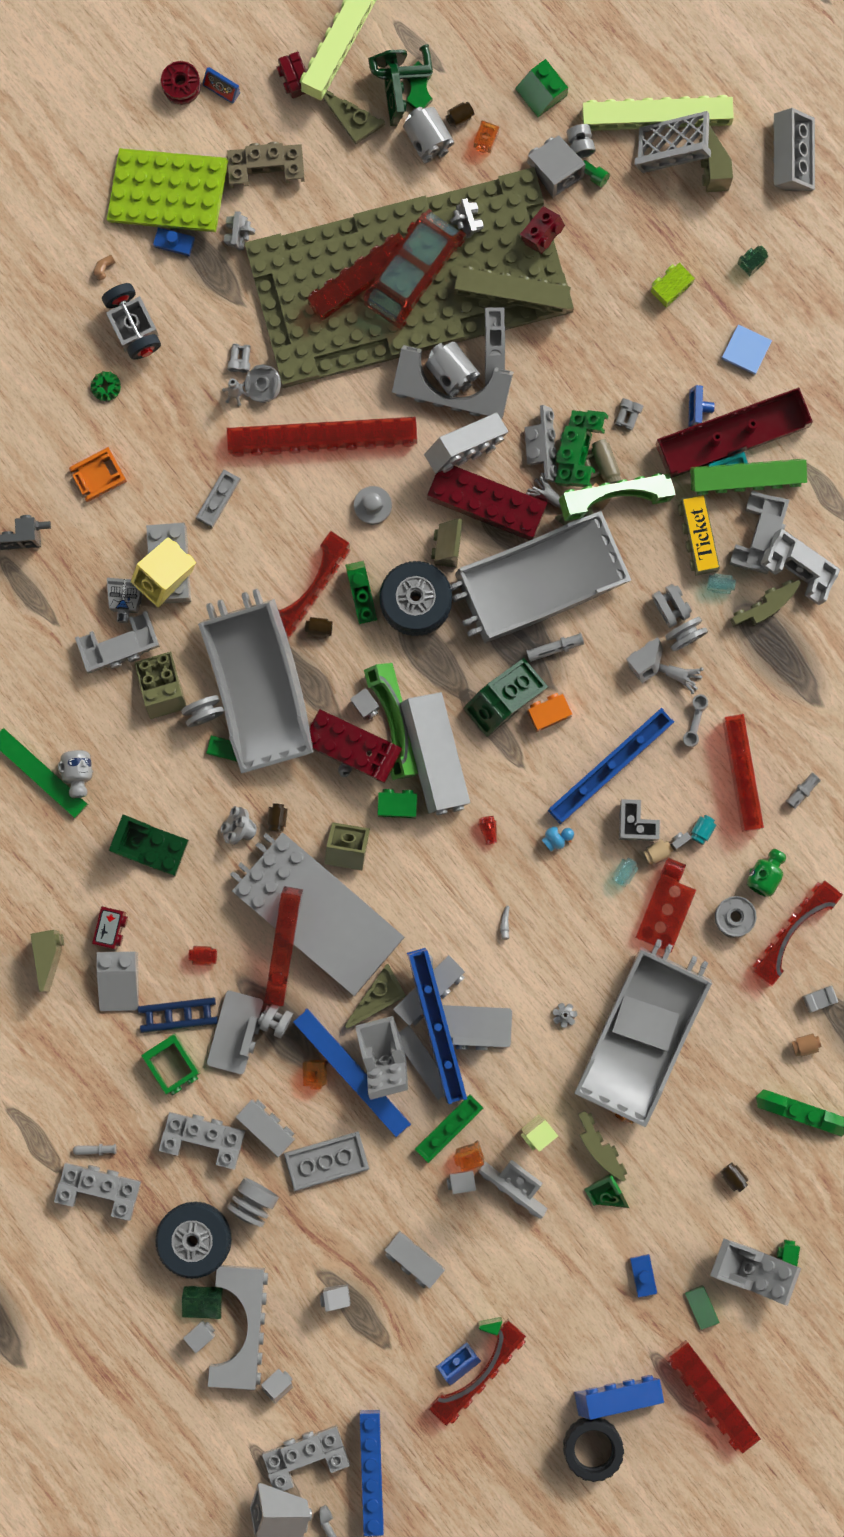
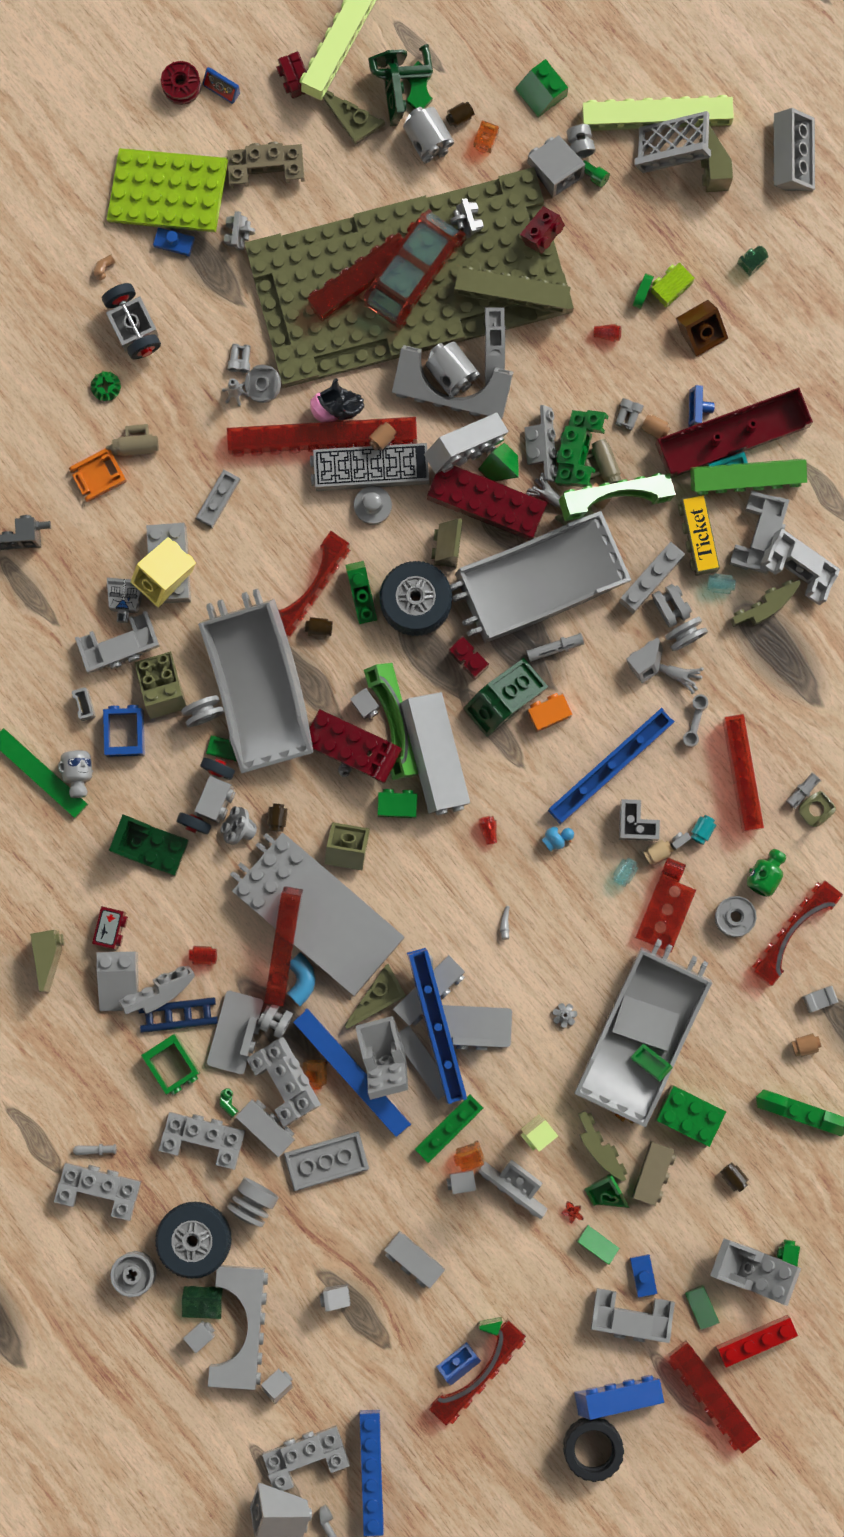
(84, 703): none -> light grey piece
(125, 1282): none -> light grey wheel
(128, 750): none -> blue window
(134, 444): none -> dark tan piece
(165, 989): none -> light grey slope
(213, 798): none -> brick
(226, 1102): none -> green arm
(288, 1079): none -> light grey bracket
(304, 979): none -> dark azure cylinder
(336, 404): none -> black hair
(367, 467): none -> light grey brick
(382, 436): none -> medium nougat brick
(474, 663): none -> dark red piece
(500, 464): none -> green slope
(572, 1212): none -> clear red plant
(598, 1244): none -> slope
(608, 332): none -> clear red cone
(630, 1322): none -> light grey bracket
(643, 291): none -> green beam
(651, 577): none -> light grey brick
(651, 1062): none -> green tile
(654, 1173): none -> dark tan brick
(655, 426): none -> medium nougat brick
(690, 1115): none -> green brick
(702, 327): none -> reddish brown slope
(746, 349): light blue tile -> none
(756, 1341): none -> red brick
(829, 809): none -> olive piece

